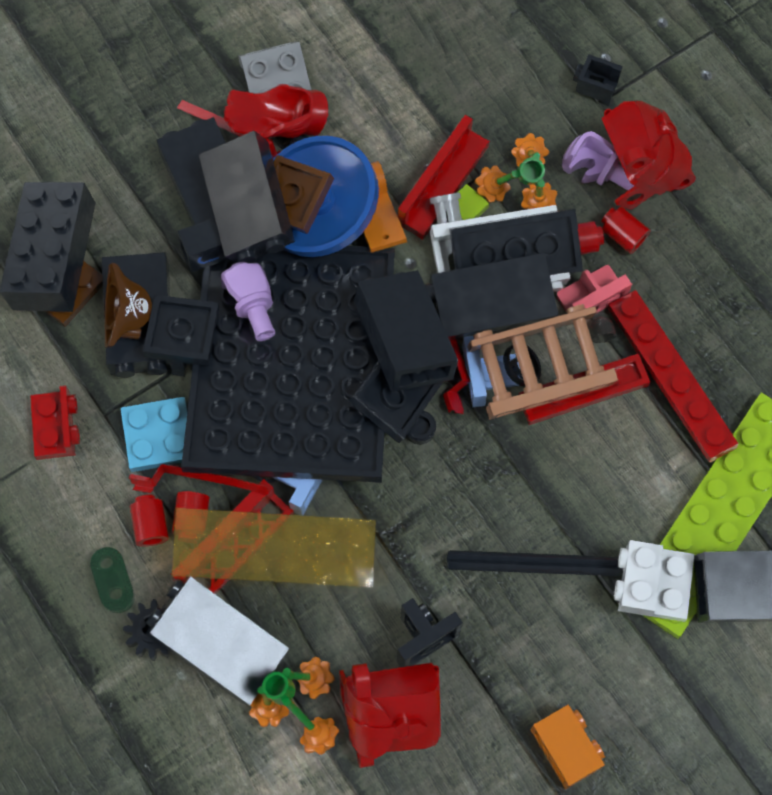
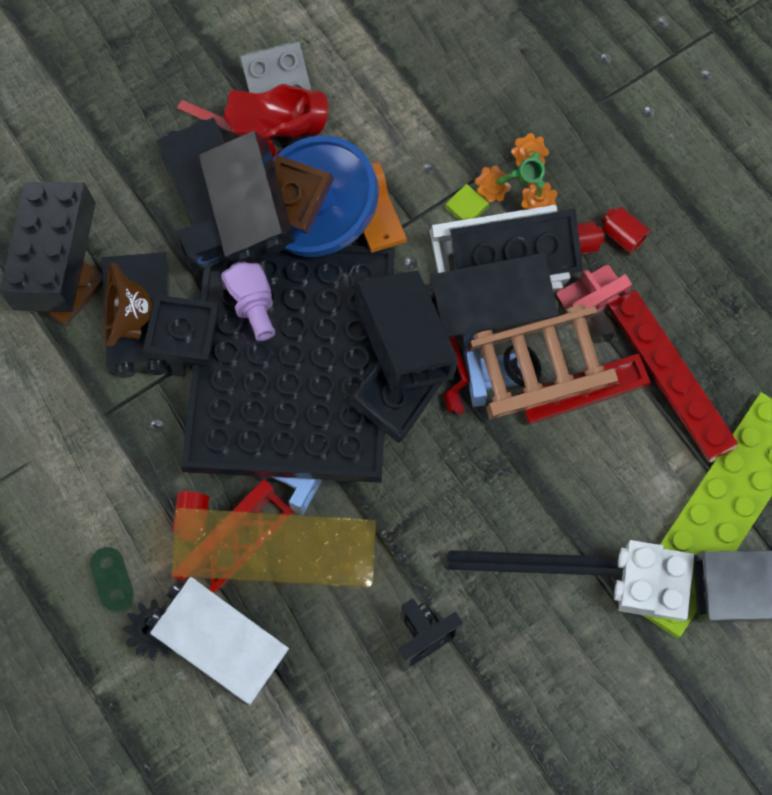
(53, 424): red bracket -> none
(147, 484): red piece -> none
(148, 521): red brick -> none
(154, 433): medium azure plate -> none
(276, 700): orange plant -> none
(391, 709): red piece -> none
(423, 429): black tile -> none
(442, 177): red fence -> none
(447, 207): light grey bush -> none
(568, 746): orange brick -> none
(598, 156): lavender piece -> none
(601, 71): black window -> none
(647, 151): red piece -> none

